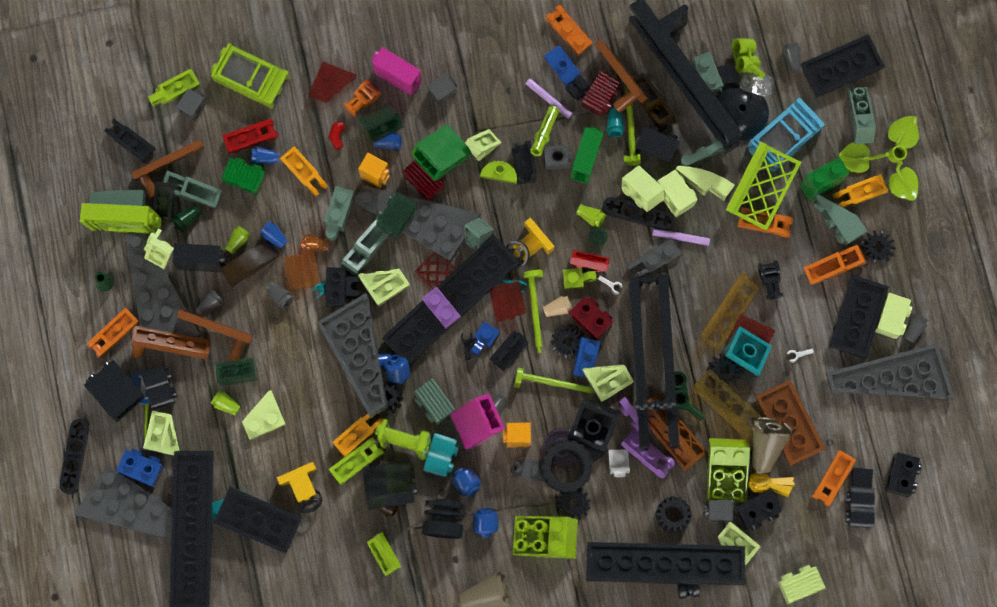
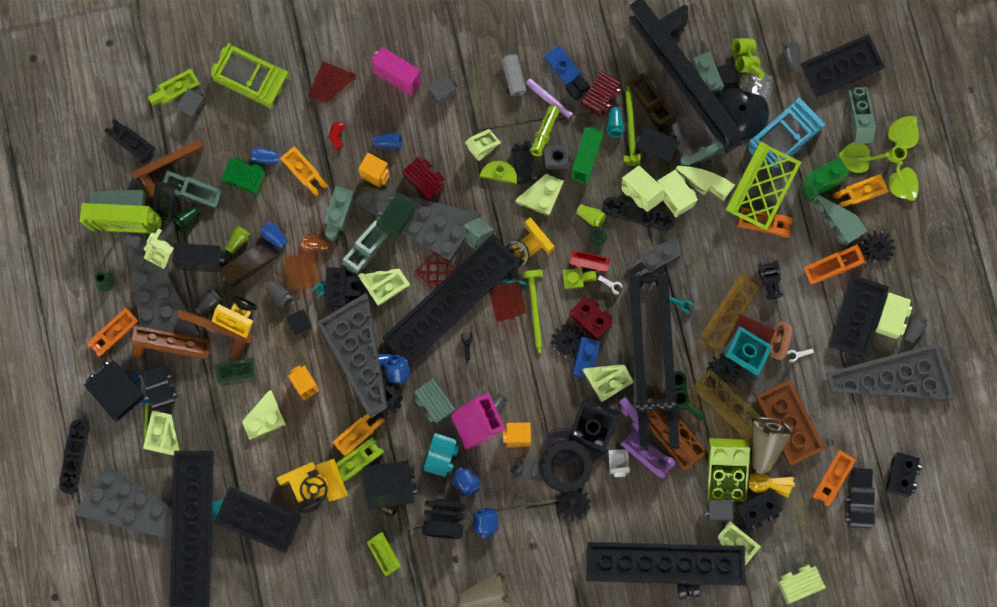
(140, 468): blue brick -> none
(225, 403): lime cone -> none
(236, 318): none -> yellow piece
(250, 136): red plate -> none
(299, 322): none -> black tile
(303, 382): none -> light orange brick
(326, 482): none -> yellow piece
(363, 96): orange connector -> none
(380, 122): clear green brick -> none
(418, 443): lime fence -> none
(441, 152): green brick -> none
(441, 307): medium lavender plate -> none
(485, 337): blue plate -> none
(509, 350): black hinge -> none
(514, 75): none -> light grey axle
(541, 195): none -> yellowish green wing
(545, 537): lime slope -> none
(553, 382): lime piece -> none
(558, 307): tan cone -> none
(569, 30): orange plate -> none
(634, 90): dark orange piece -> none
(681, 236): lavender bar -> none
(683, 304): none -> teal hand
(685, 514): black tyre -> none
(780, 340): none -> nougat plate

